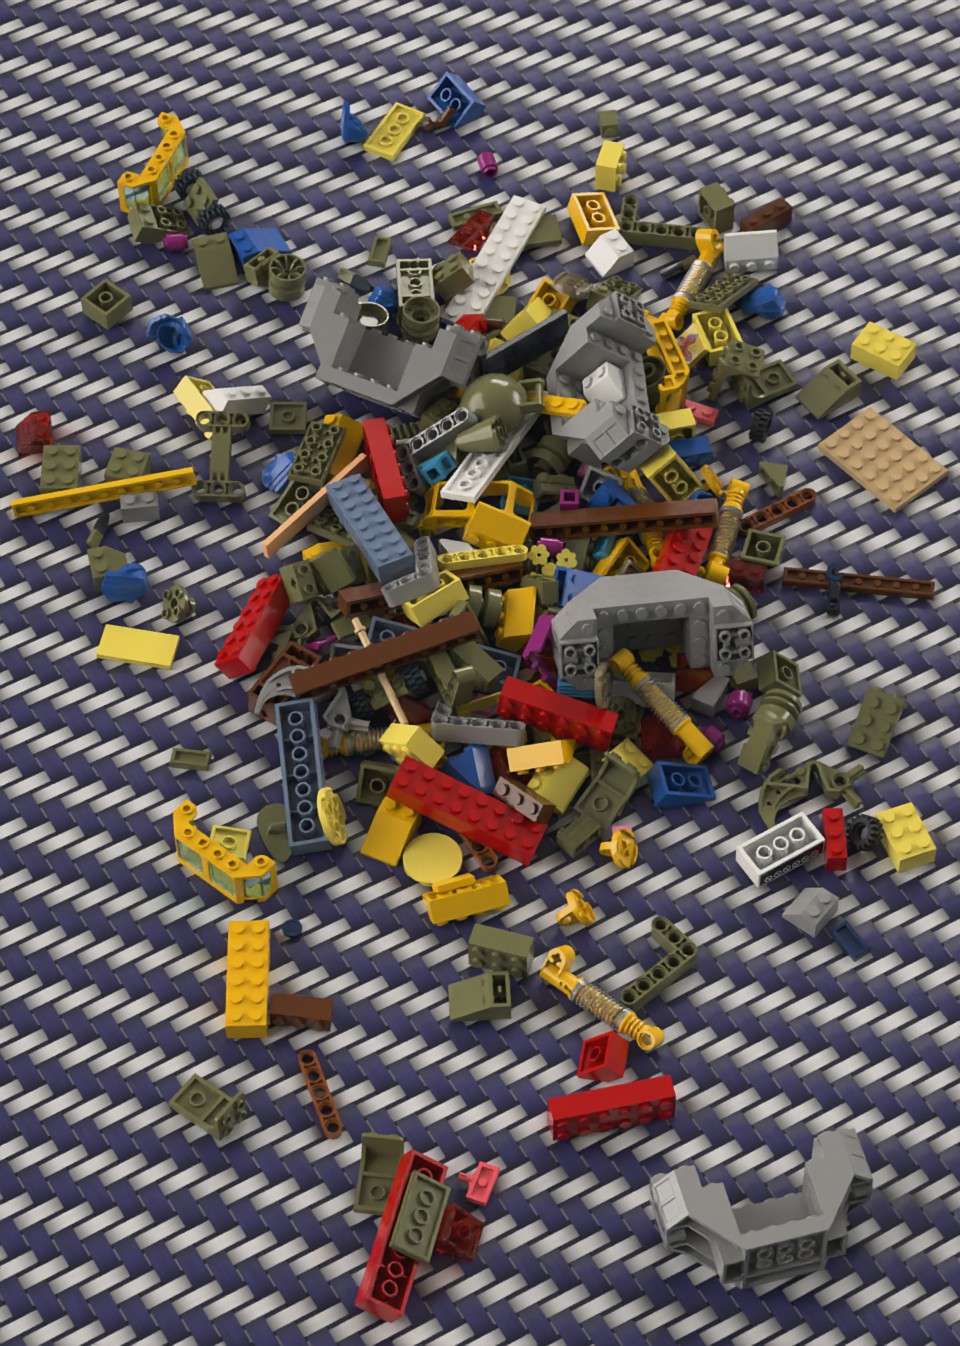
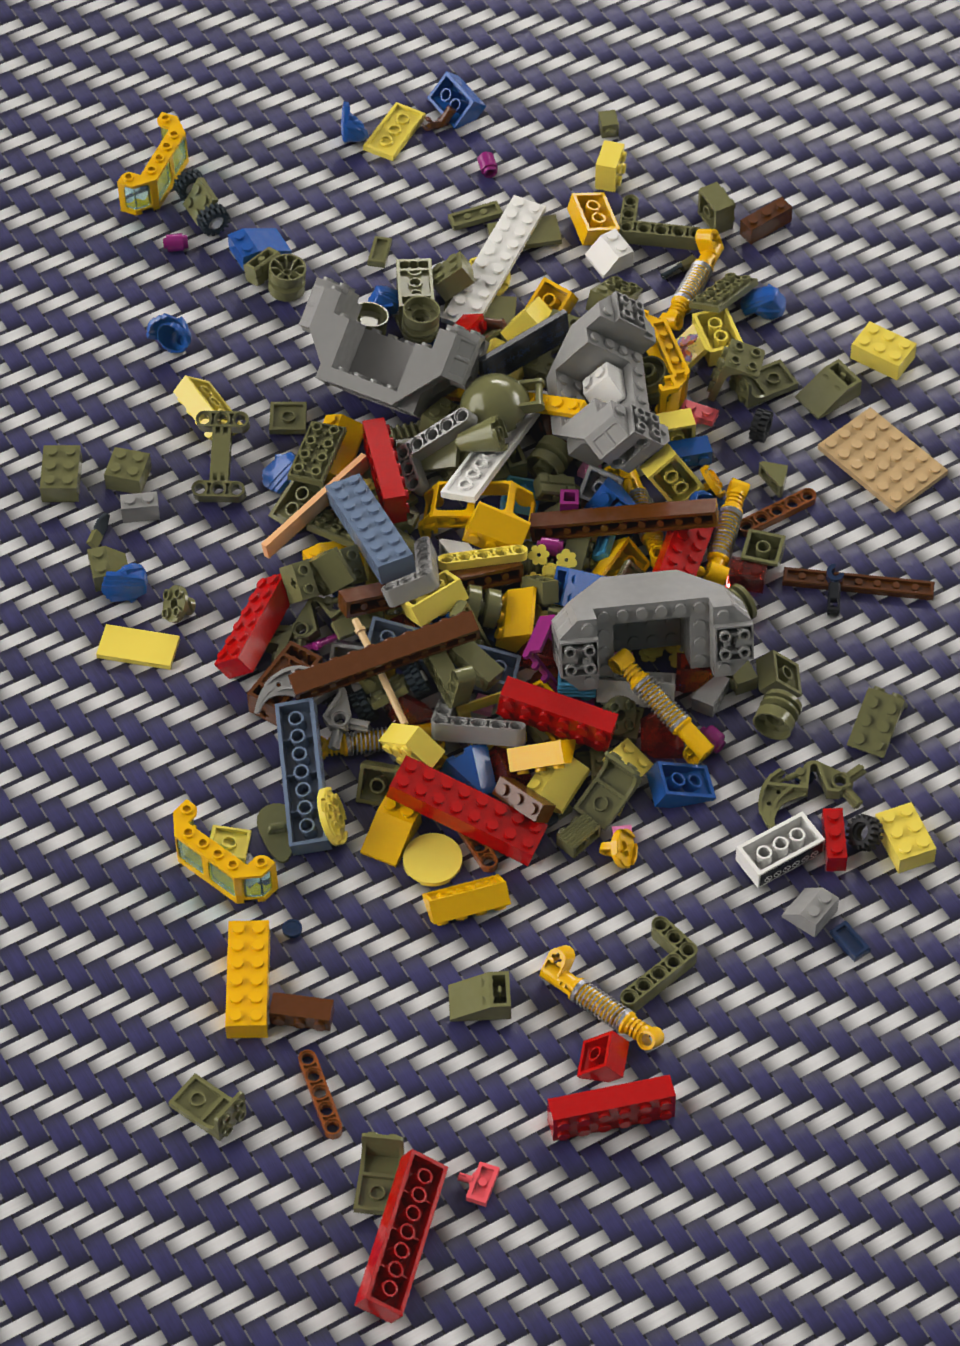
(34, 433): clear red slope -> none
(102, 492): yellow plate -> none
(106, 304): olive brick -> none
(153, 222): olive slope -> none
(190, 759): olive tile -> none
(215, 261): olive slope -> none
(245, 399): white slope -> none
(355, 279): piece -> none
(420, 1217): olive tile -> none
(437, 467): dark azure brick -> none
(453, 883): yellow tile -> none
(458, 1234): clear red slope -> none
(473, 232): clear red slope -> none
(501, 950): olive brick -> none
(572, 285): dark tan tile -> none
(576, 910): yellow tile -> none
(602, 684): dark tan tile -> none
(739, 703): magenta head -> none
(750, 251): white slope -> none
(762, 741): olive wedge -> none
(773, 1236): light grey piece -> none

